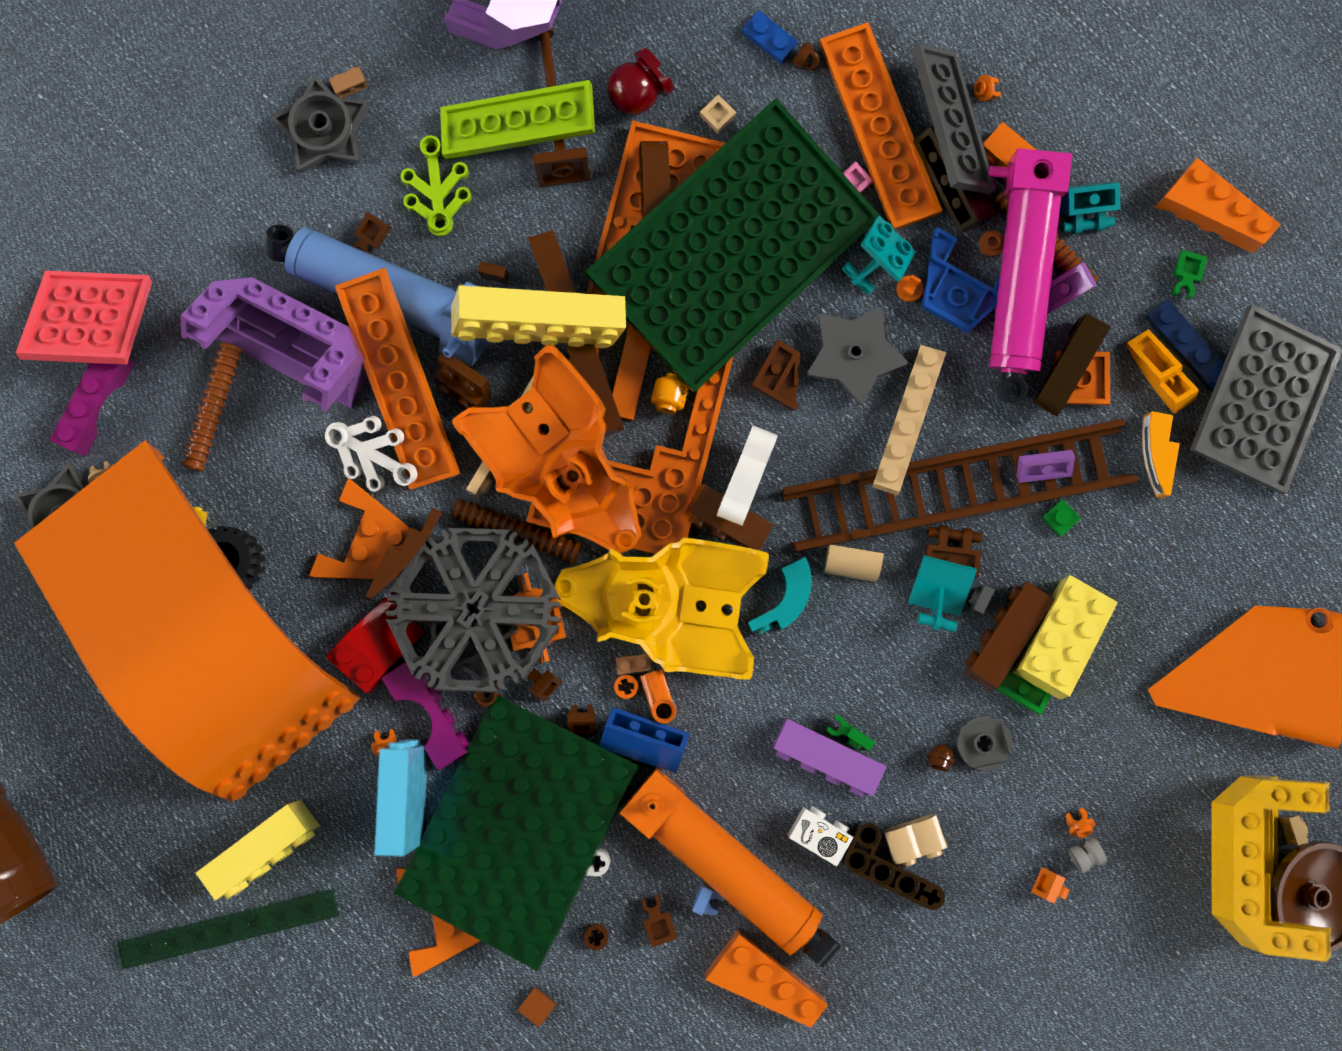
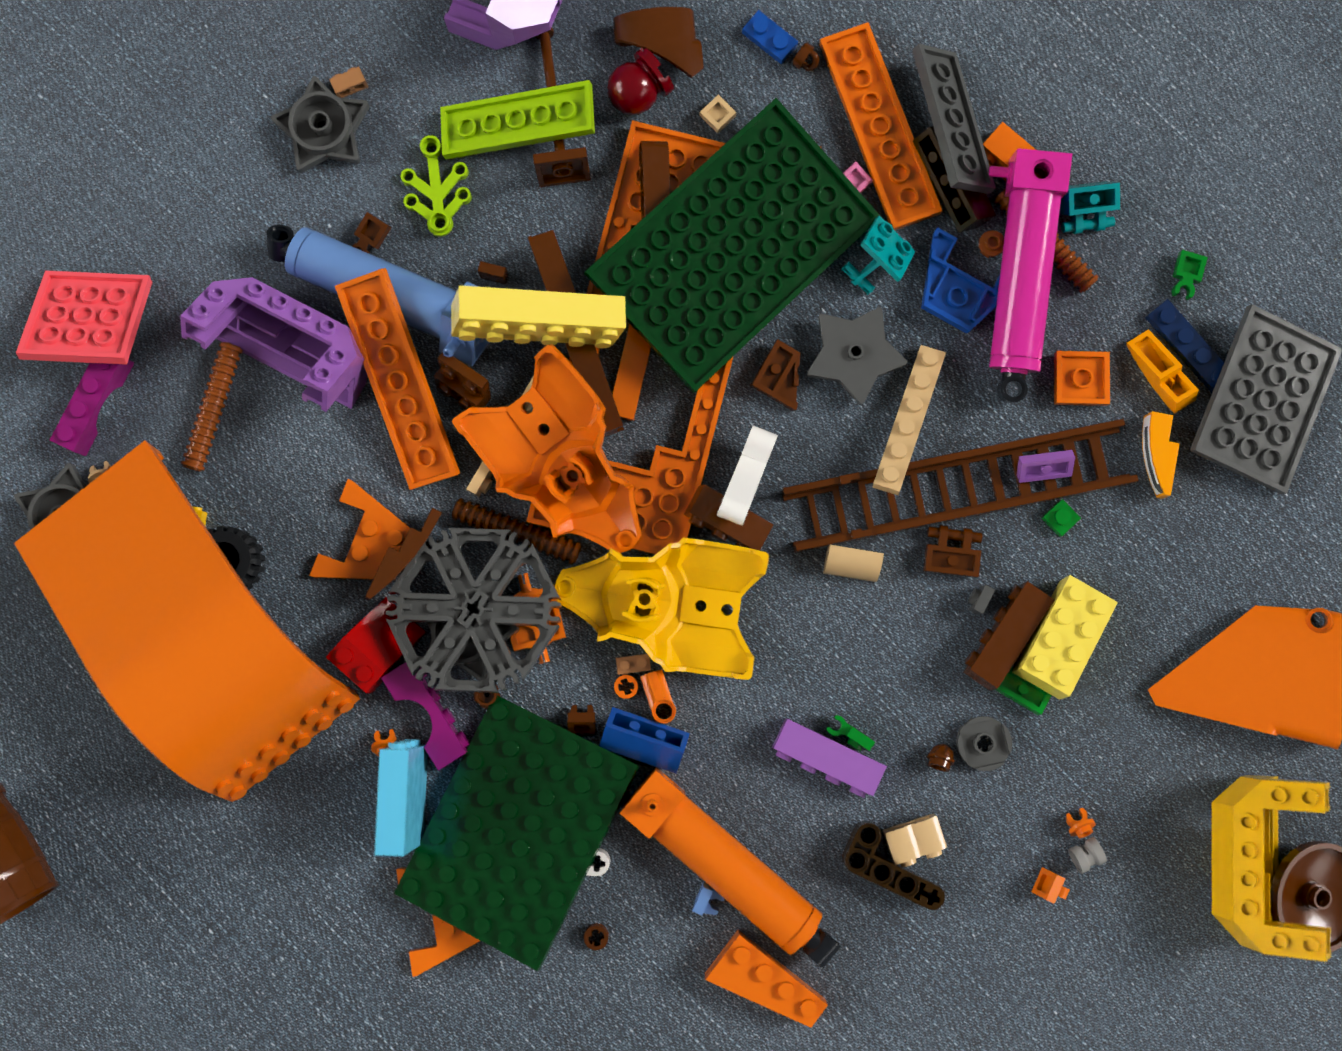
(228, 928): clear green plate -> none
(253, 853): light yellow brick -> none
(367, 452): white plant -> none
(537, 1006): dark orange tile -> none
(544, 683): reddish brown tile -> none
(658, 926): reddish brown plate -> none
(664, 32): none -> reddish brown panel
(669, 394): light orange head -> none
(796, 595): teal arch -> none
(820, 836): white brick -> none
(909, 288): orange plate -> none
(942, 588): teal plate -> none
(985, 87): orange plate -> none
(1070, 286): medium lavender plate -> none
(1071, 364): dark brown beam -> none
(1218, 207): orange wedge -> none
(1294, 830): tan plate -> none

